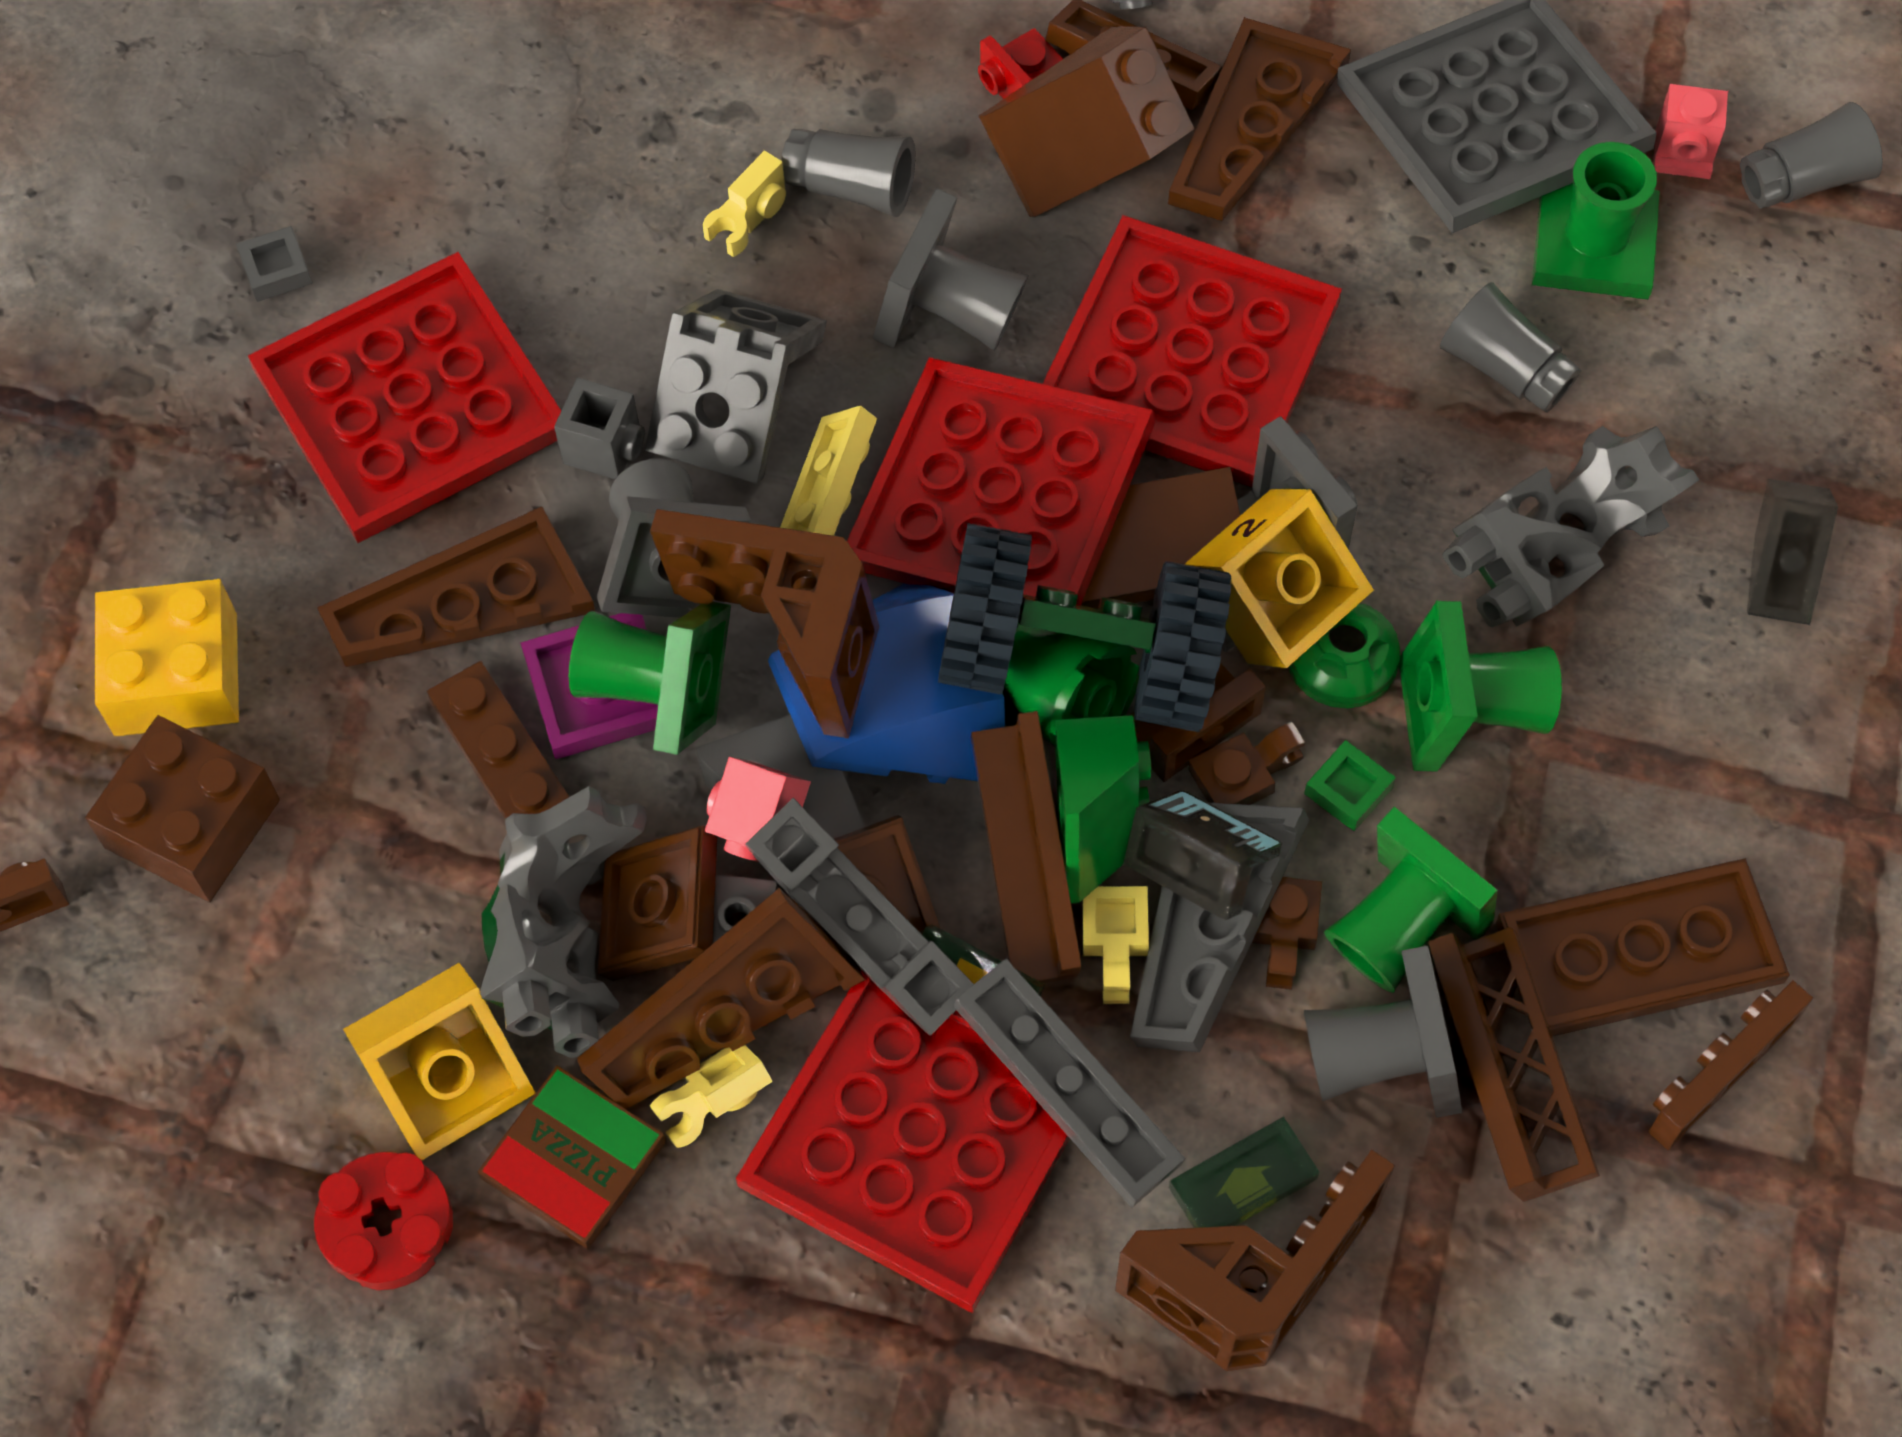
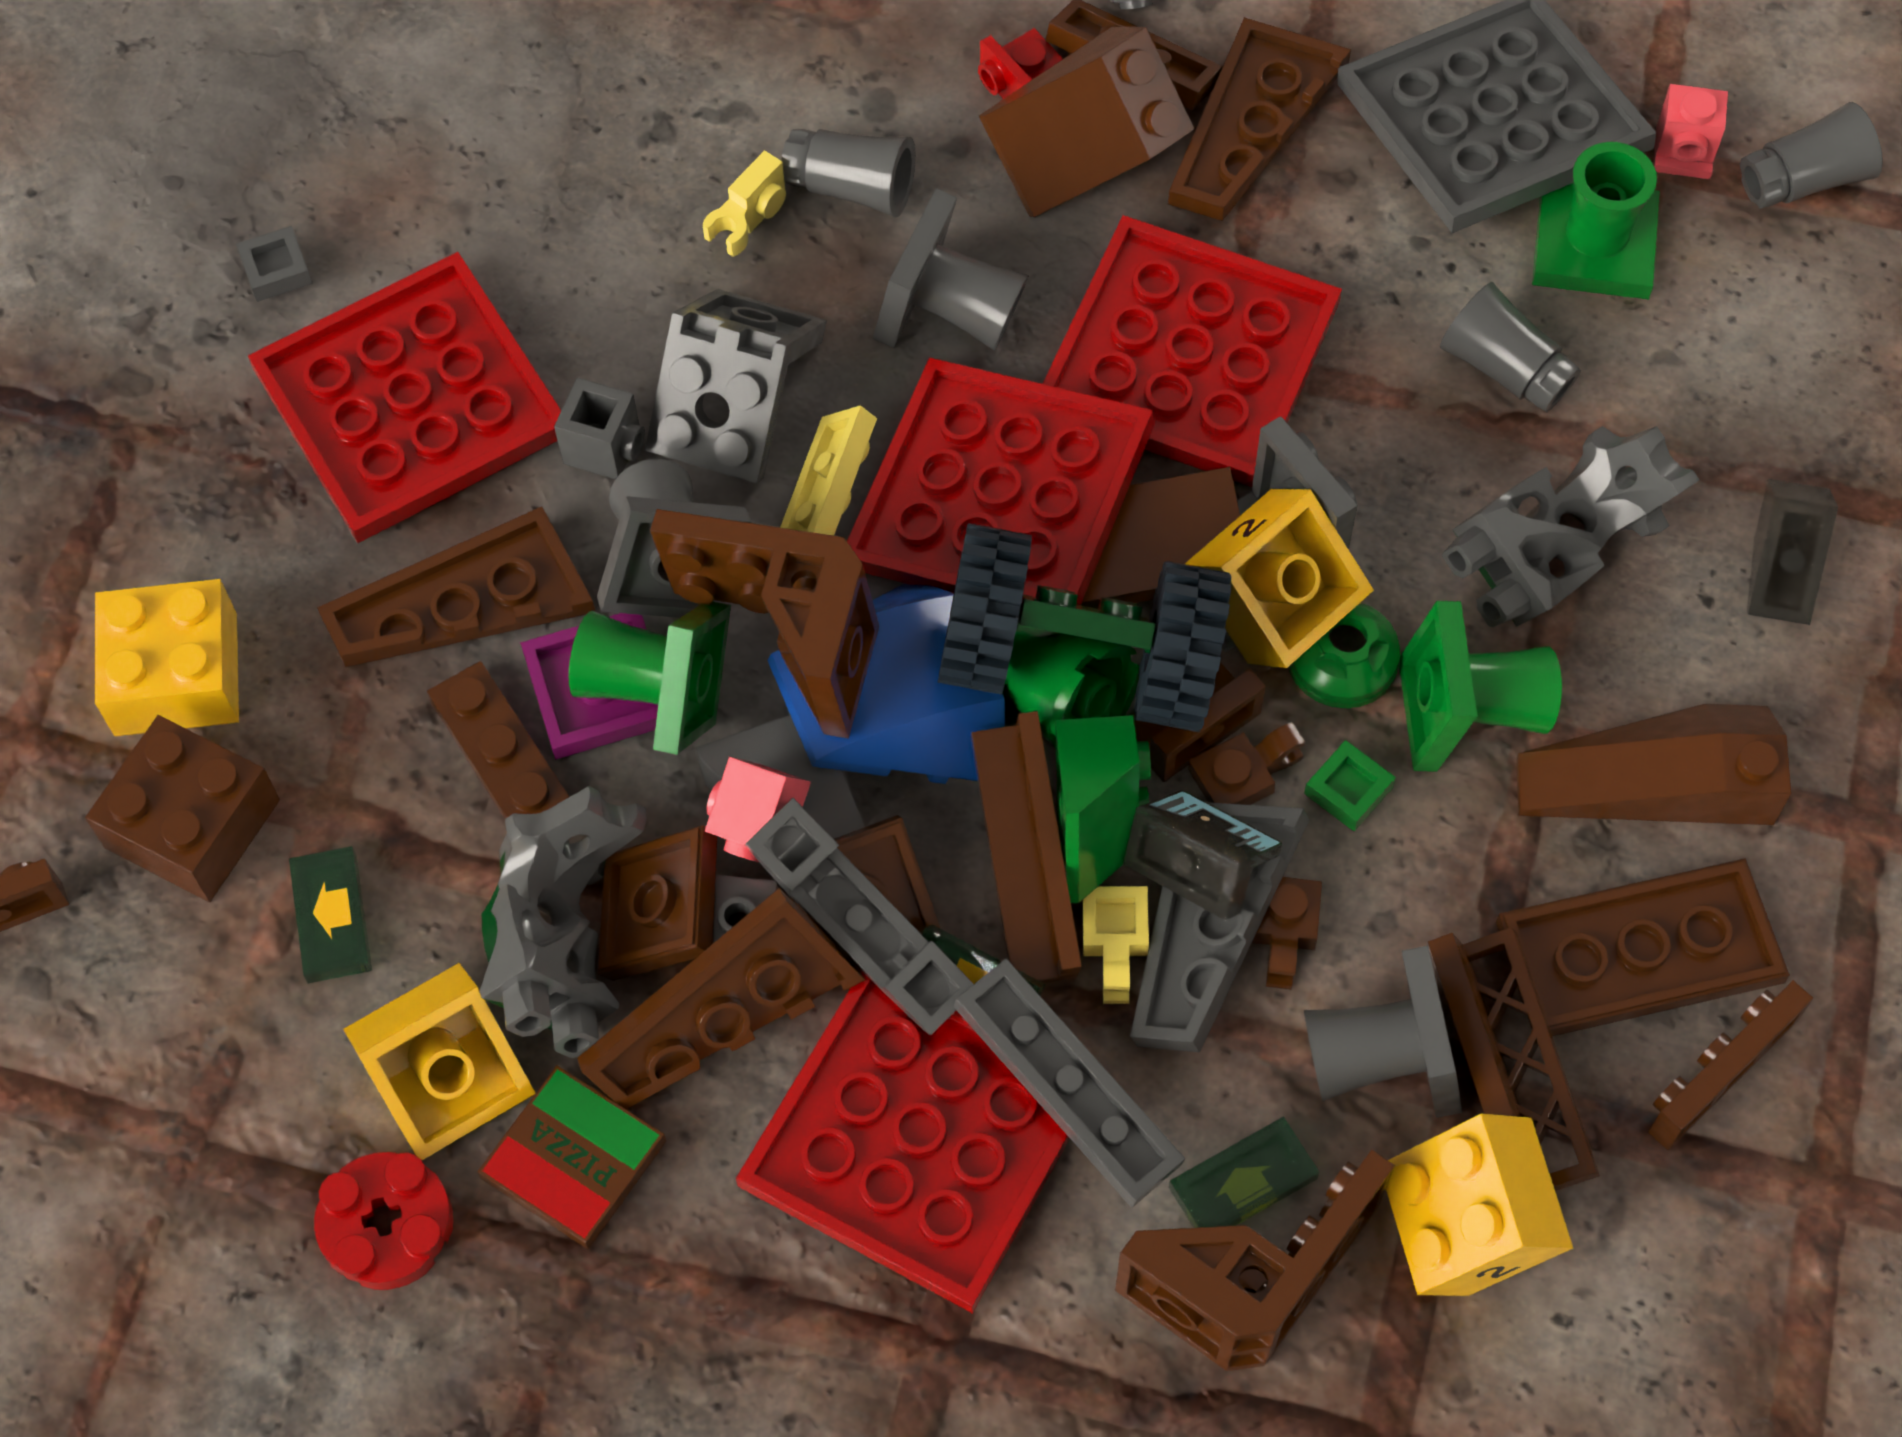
(330, 914): none -> clear green tile
(721, 1085): light yellow plate -> none
(1410, 902): green plant -> none
(1476, 1206): none -> yellow brick
(1673, 767): none -> reddish brown wedge

